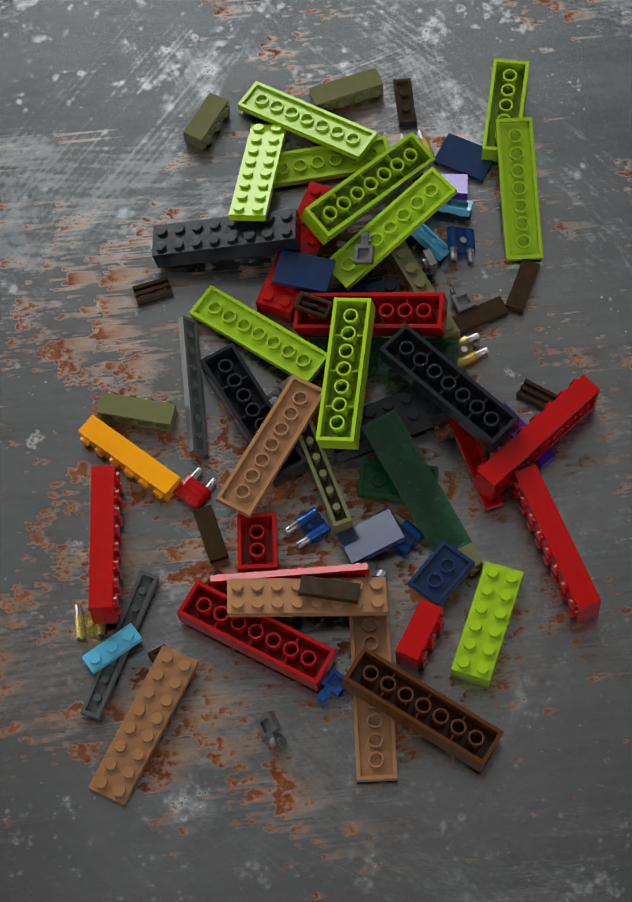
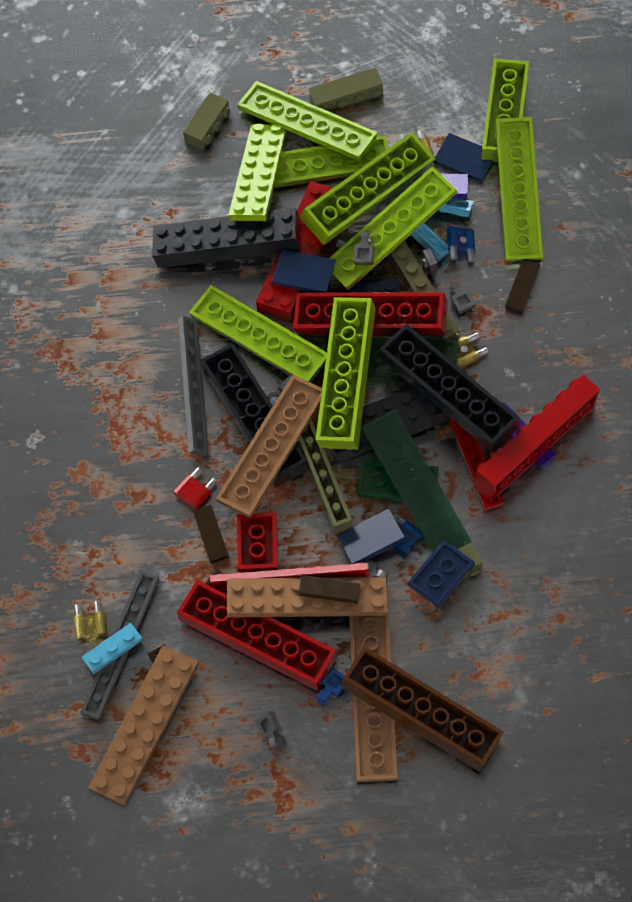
(104, 545): red brick -> none
(129, 458): light orange brick -> none
(137, 411): olive brick -> none
(152, 287): dark brown tile -> none
(311, 525): clear blue piece -> none
(328, 311): dark brown tile -> none
(404, 102): dark brown tile -> none
(420, 636): red brick -> none
(480, 314): dark brown tile -> none
(487, 624): lime brick -> none
(549, 396): dark brown tile -> none
(556, 544): red brick -> none

